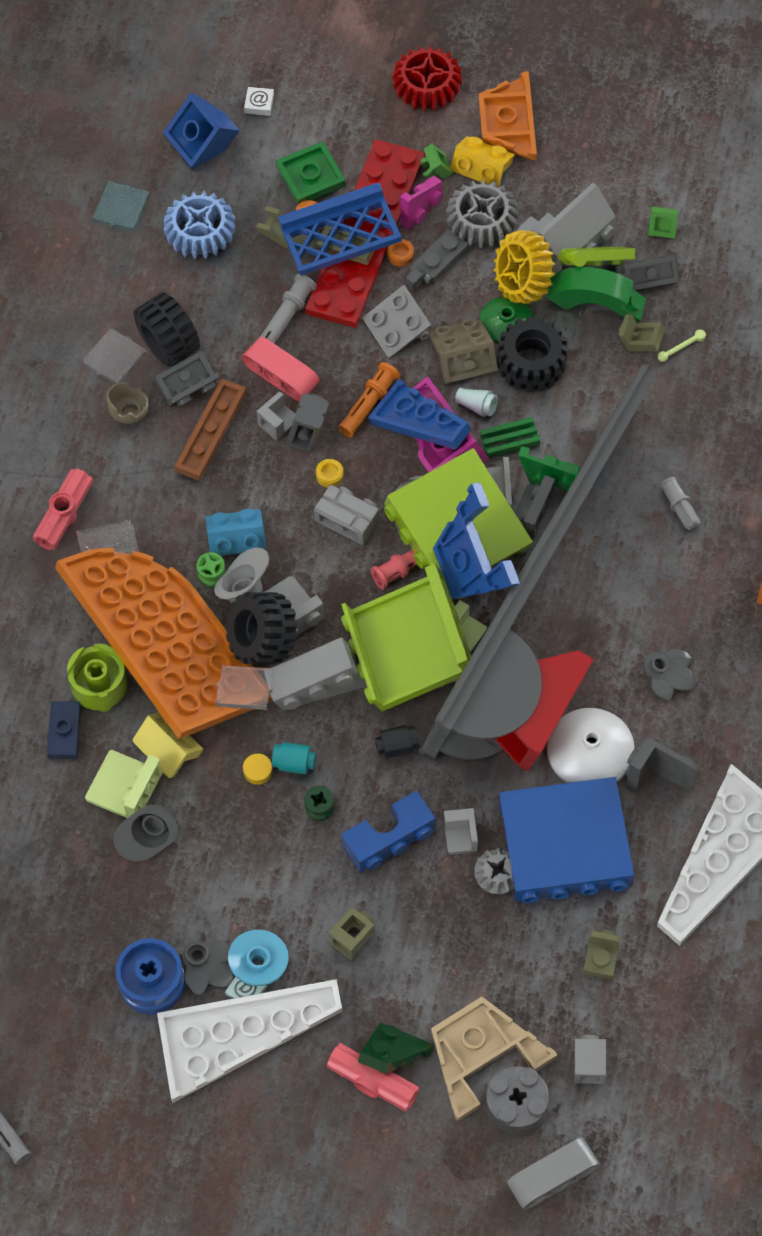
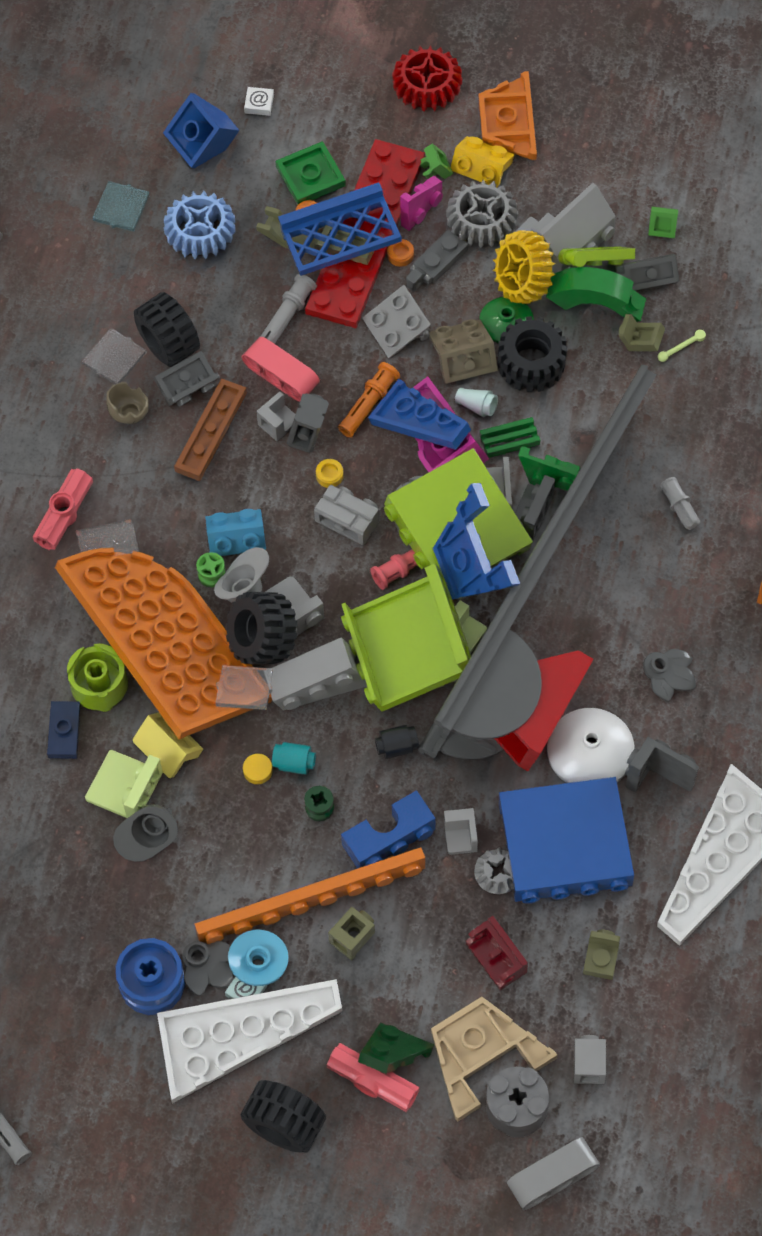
(283, 1116): none -> black tyre
(301, 899): none -> orange plate
(497, 953): none -> dark red hinge

